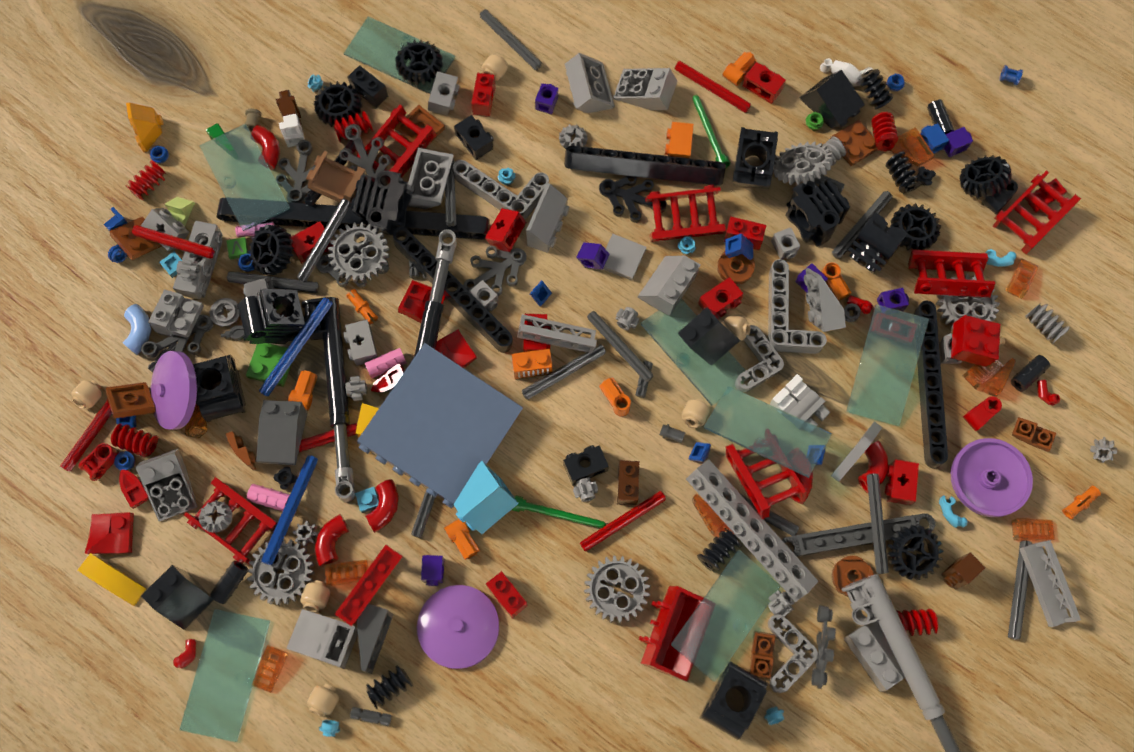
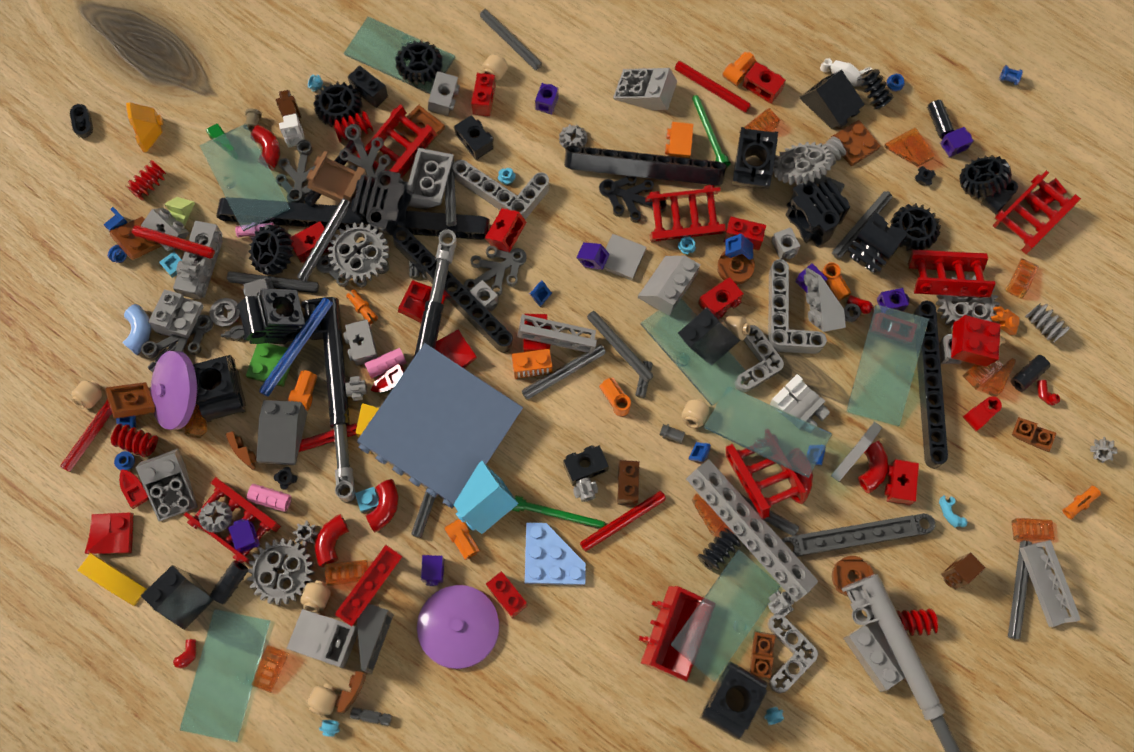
(82, 122): none -> black plate
(98, 462): red piece -> none
(157, 150): blue plate -> none
(237, 247): bright green tile -> none
(243, 260): blue plate -> none
(244, 535): none -> dark purple brick
(289, 510): blue axle -> none
(347, 698): none -> dark orange slope
(388, 686): black piece -> none
(547, 219): light grey slope -> none
(550, 558): none -> light blue plate
(588, 84): light grey slope -> none
(625, 572): light grey gear -> none
(627, 318): light grey gear -> none
(769, 119): none -> clear orange slope
(815, 116): bright green plate -> none
(825, 655): dark grey plant -> none
(877, 524): dark grey axle -> none
(884, 131): red piece -> none
(901, 173): black piece -> none
(932, 556): black gear -> none
(934, 137): blue brick -> none
(991, 477): medium lavender dish -> none
(1000, 262): medium azure piece -> none
(1007, 319): none -> orange plate

